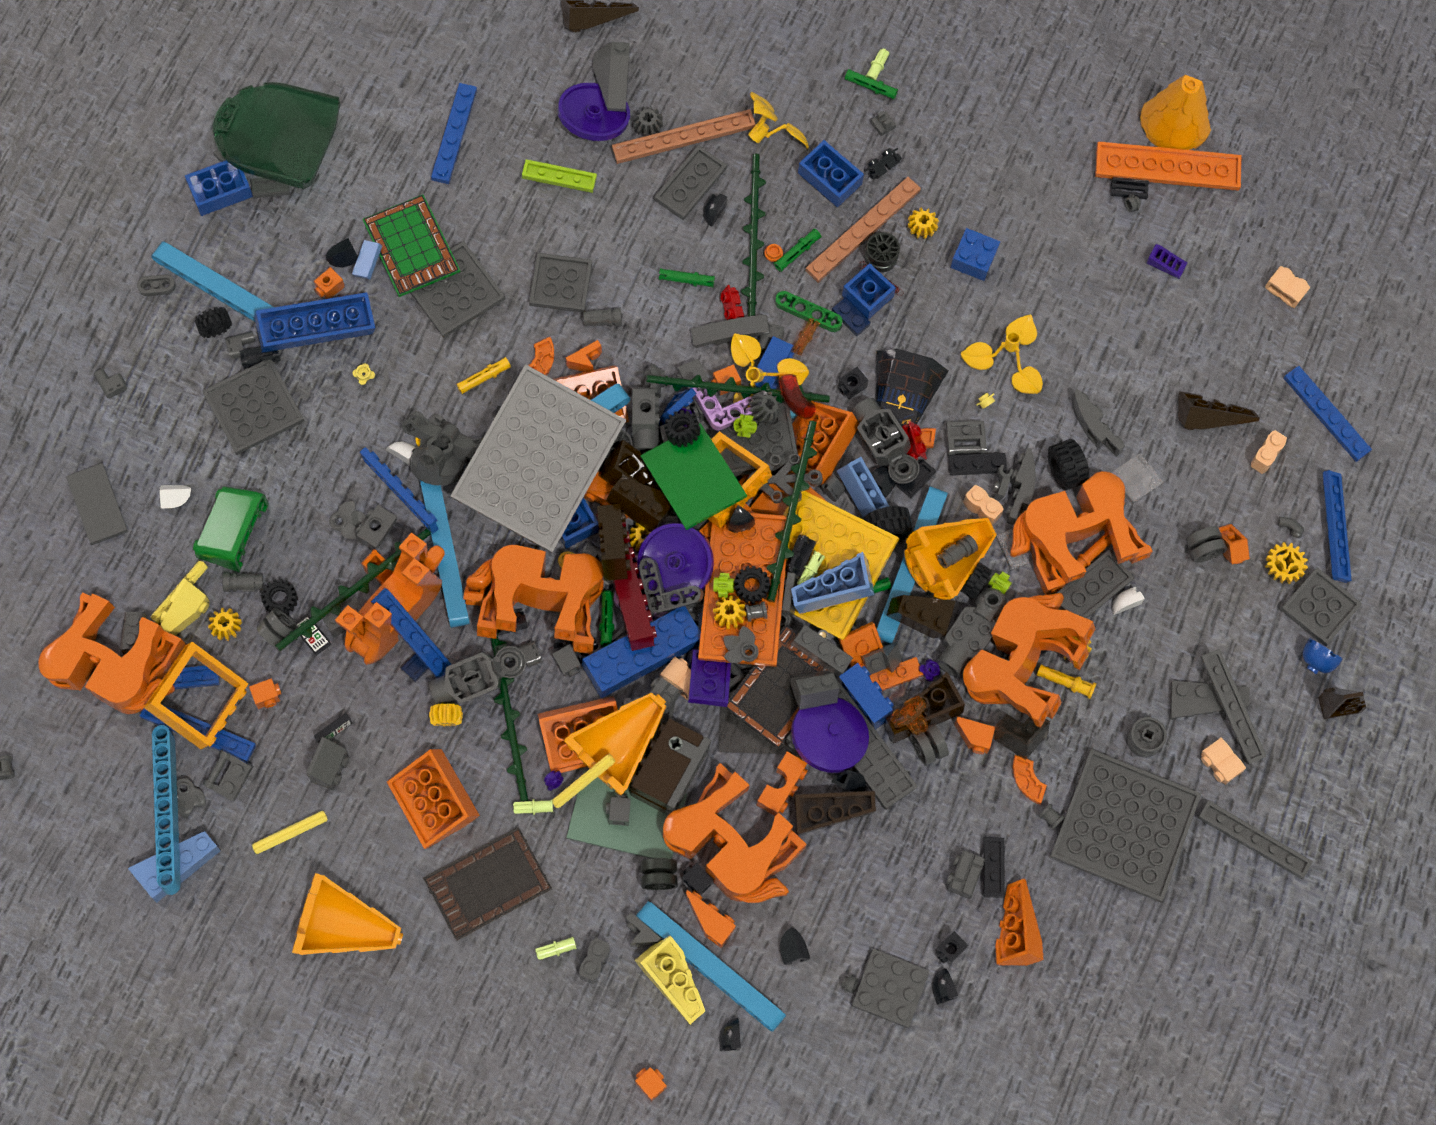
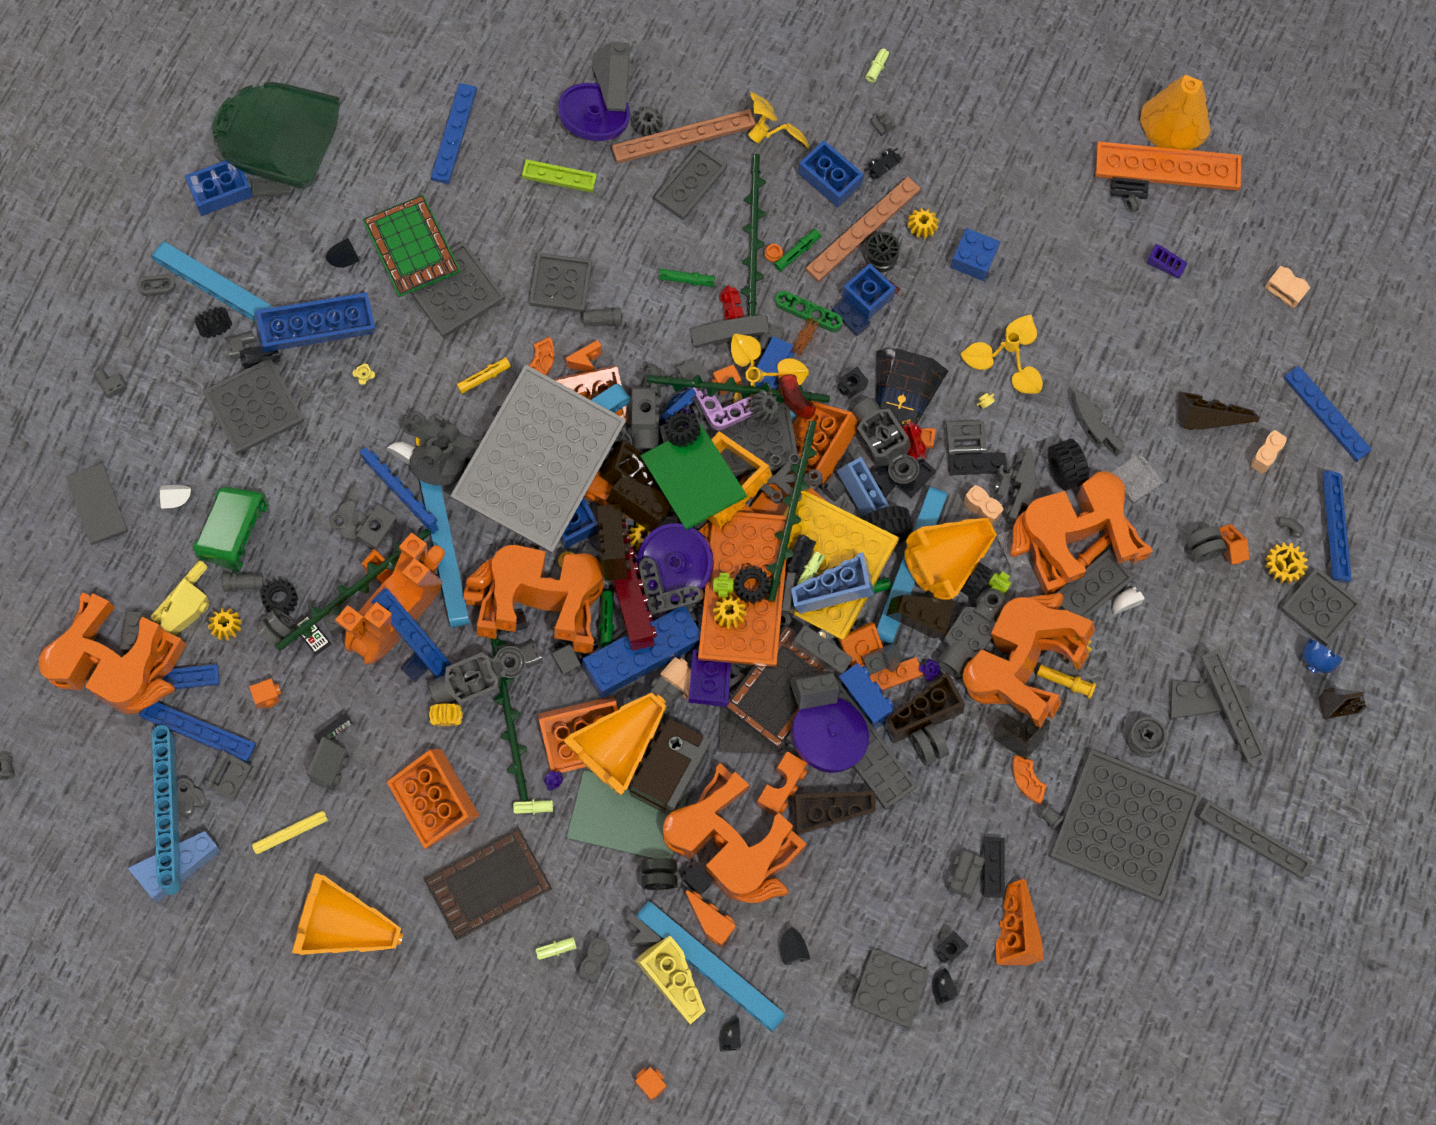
(176, 723): light orange window -> none
(328, 284): orange brick -> none
(367, 259): medium blue tile -> none
(582, 15): dark brown wedge -> none
(583, 781): light yellow axle -> none
(619, 810): dark grey brick -> none
(714, 208): black brick -> none
(739, 645): dark grey plate -> none
(741, 520): black brick -> none
(745, 426): lime gear -> none
(756, 611): dark grey bush -> none
(850, 781): black brick -> none
(876, 86): green pin -> none
(911, 715): clear orange tile -> none
(955, 552): dark grey axle -> none
(975, 734): orange slope -> none
(1222, 761): light nougat brick -> none

